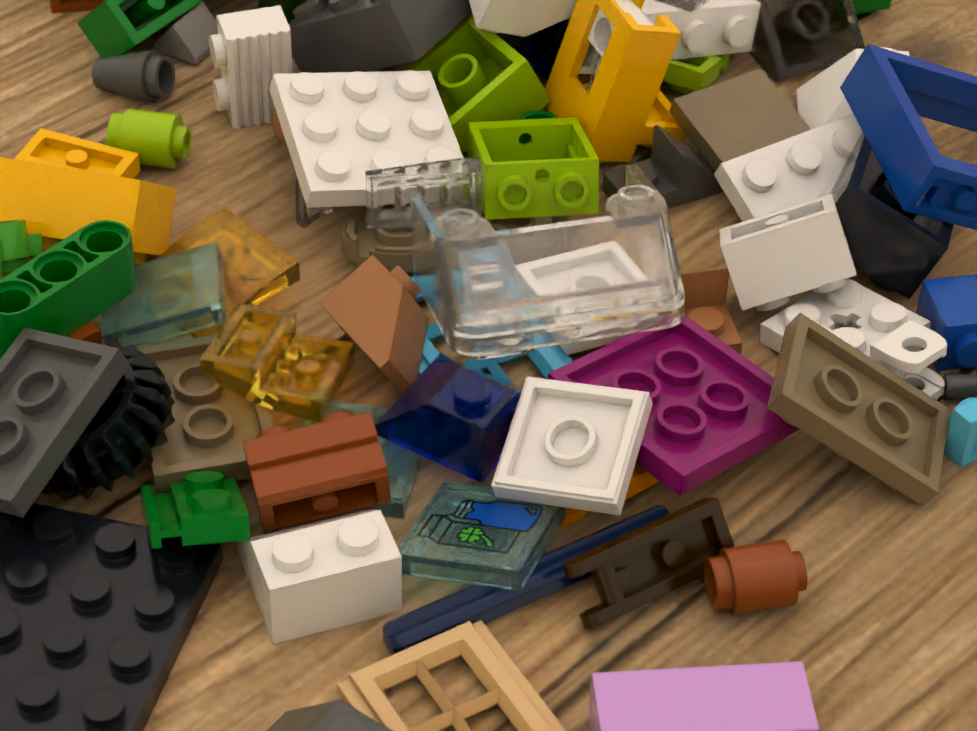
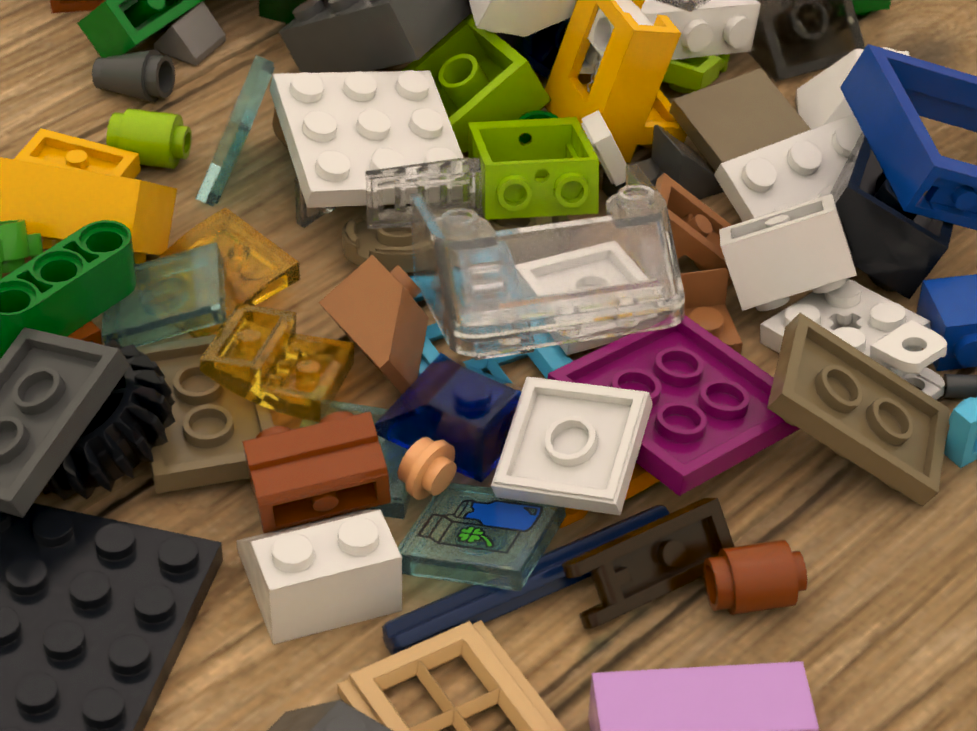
(197, 511): green plate -> none
(235, 131): none -> clear light blue tile
(249, 51): white brick -> none
(427, 467): none -> light nougat plate
(605, 147): none -> white tile
(693, 226): none -> medium nougat slope

